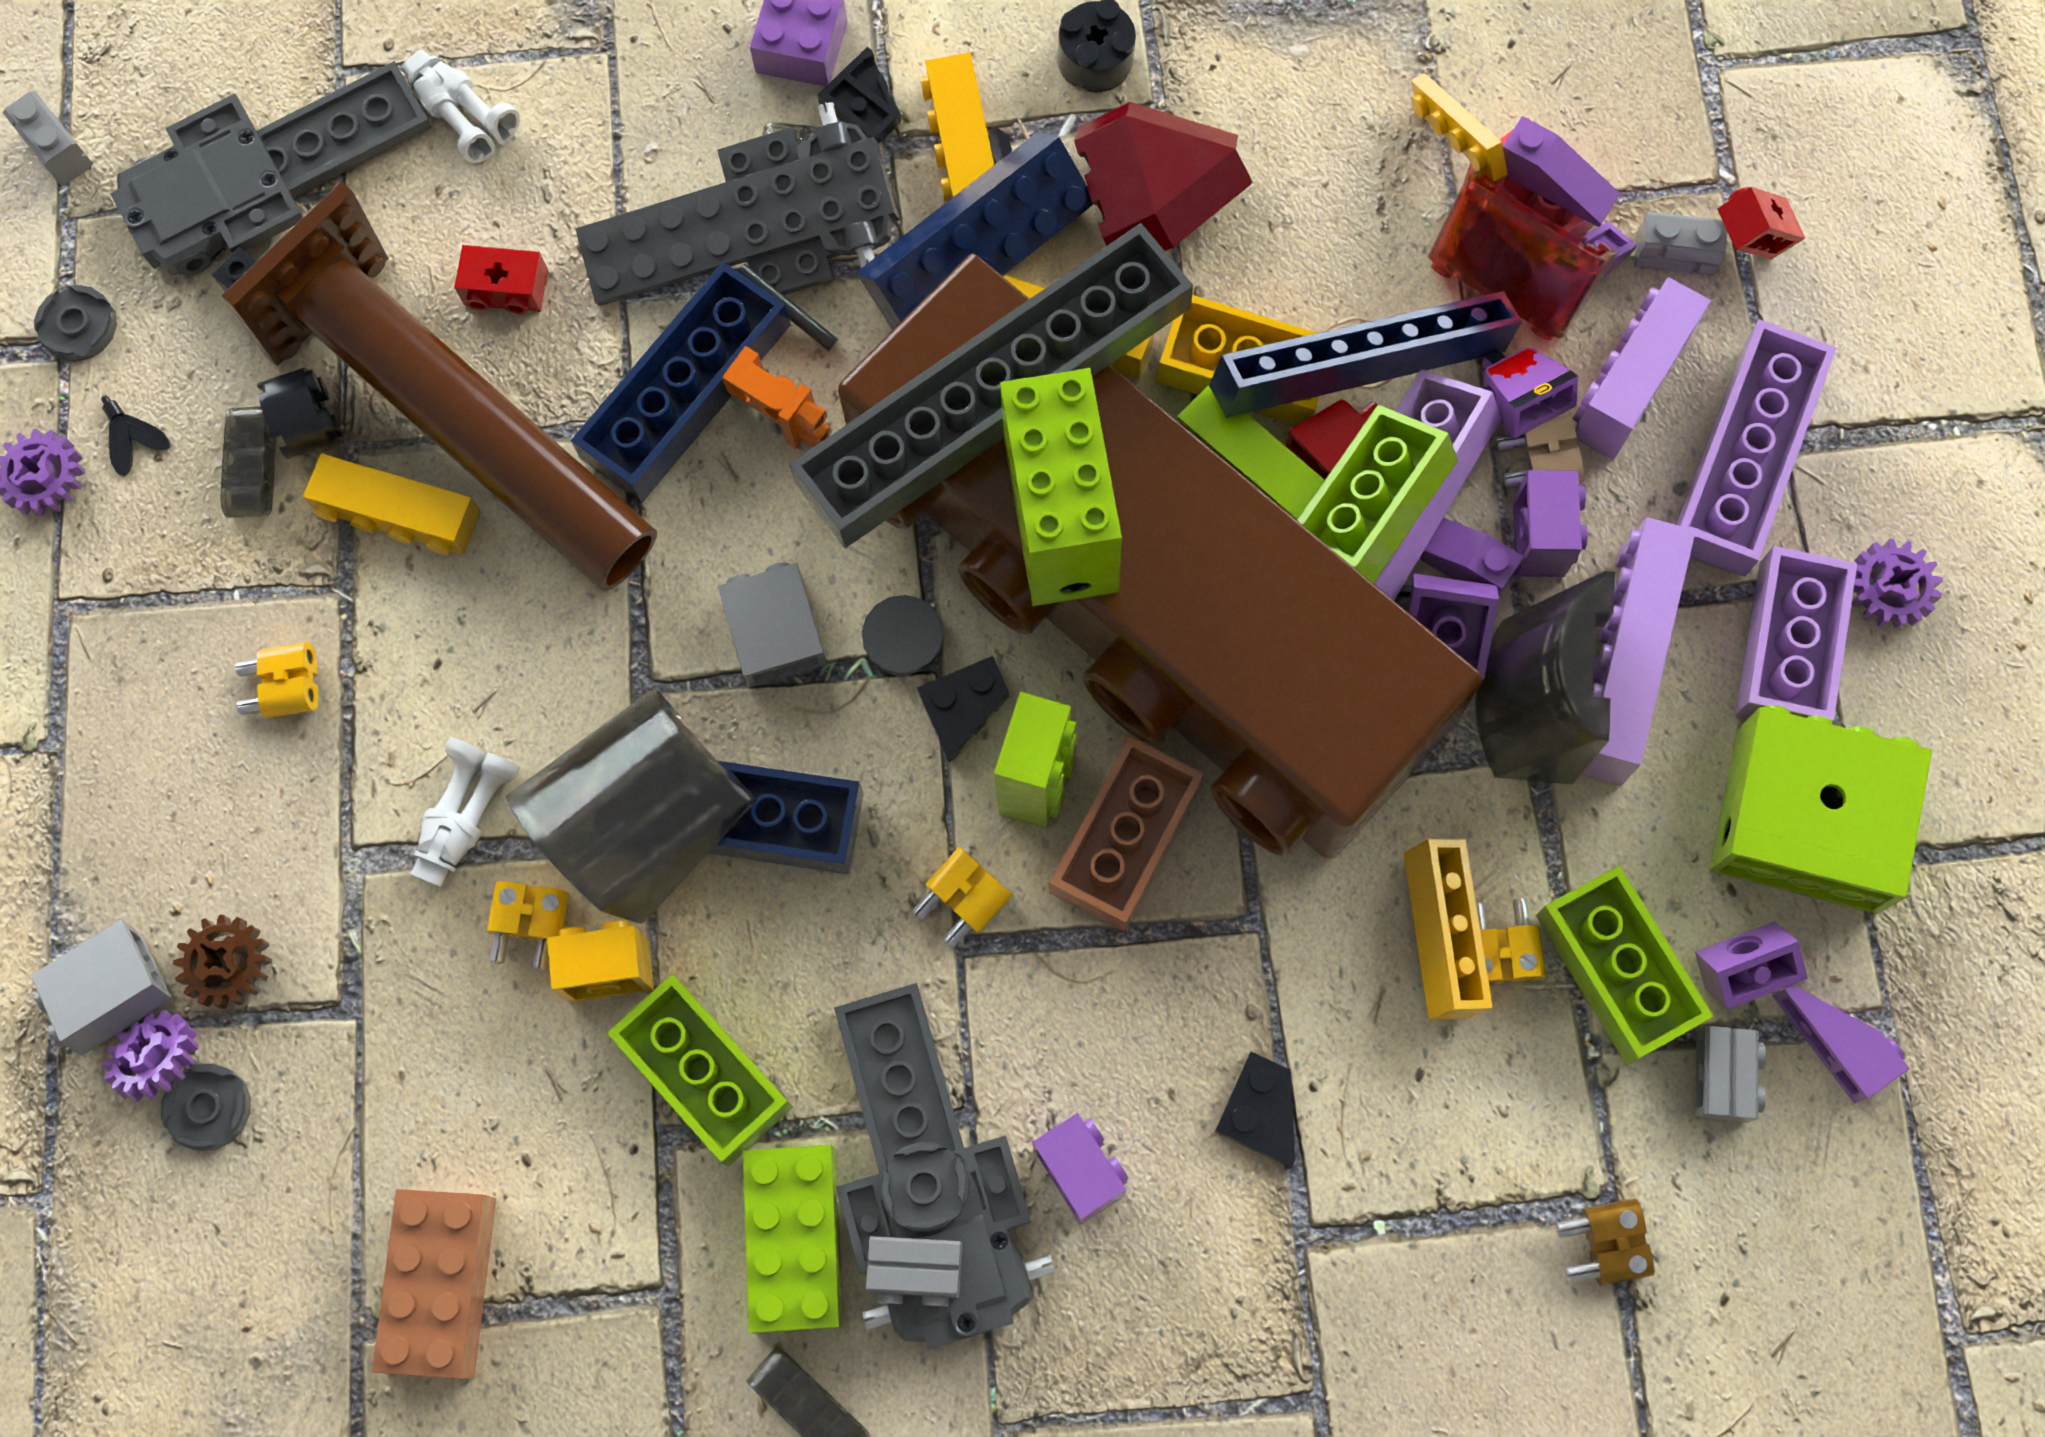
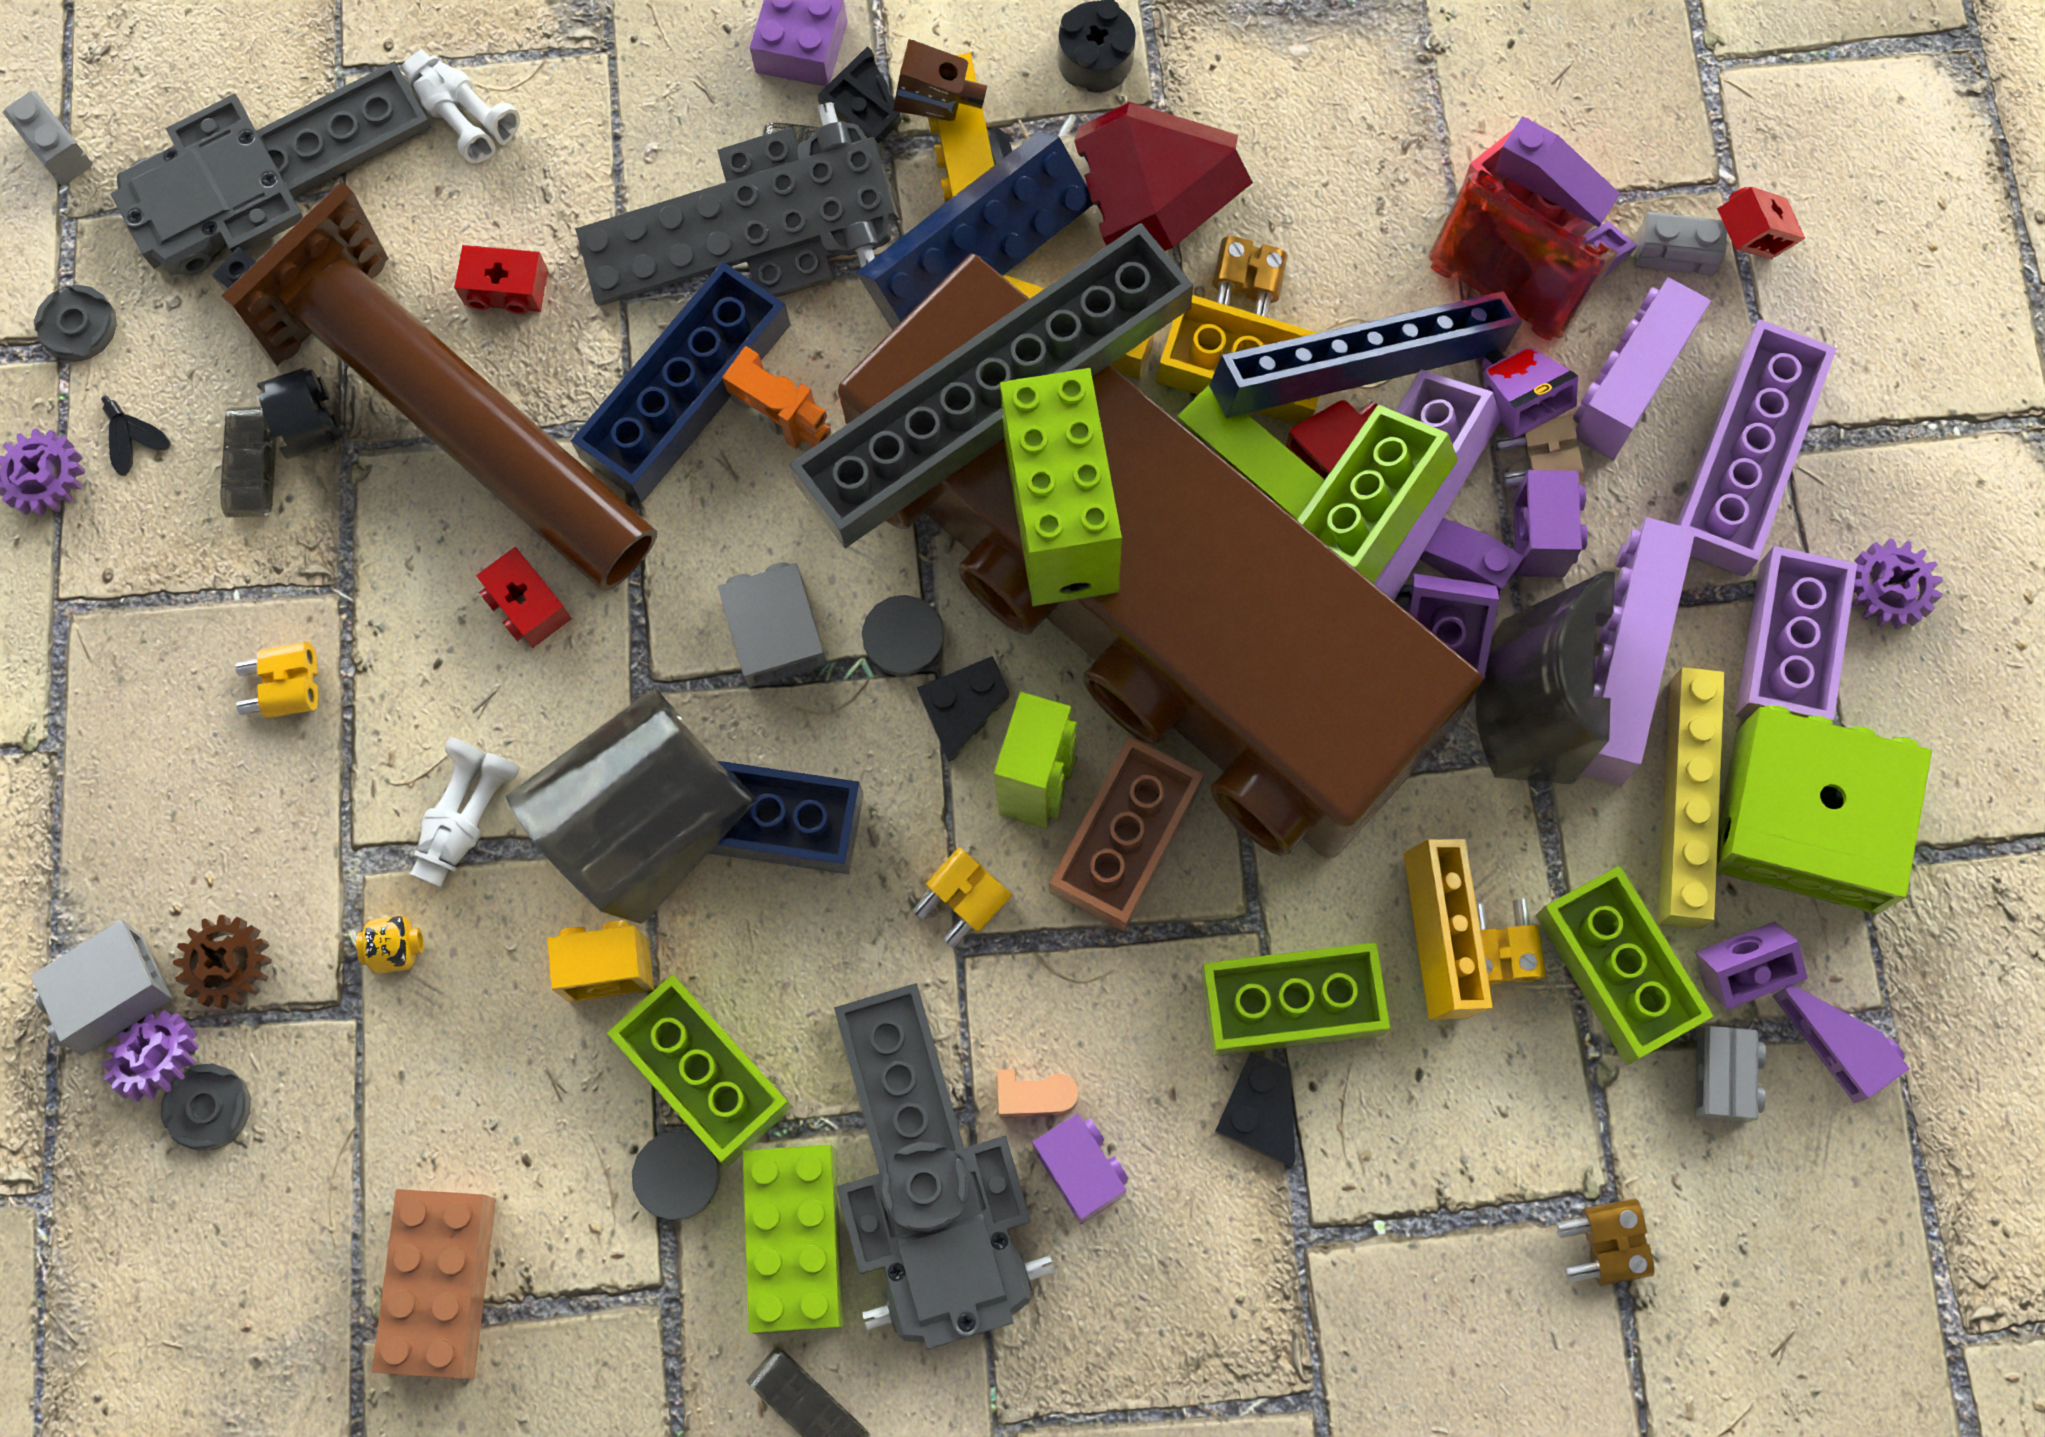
(389, 944): none -> yellow head
(391, 504): yellow brick -> none
(508, 580): none -> red brick
(528, 914): yellow piece -> none
(675, 1176): none -> dark grey tile
(795, 313): pearl dark grey bar -> none
(914, 1269): light grey brick -> none
(935, 83): none -> reddish brown torso
(1046, 1097): none -> light nougat leg
(1249, 271): none -> pearl gold piece
(1295, 999): none -> lime brick
(1459, 127): yellow plate -> none
(1691, 799): none -> light yellow brick

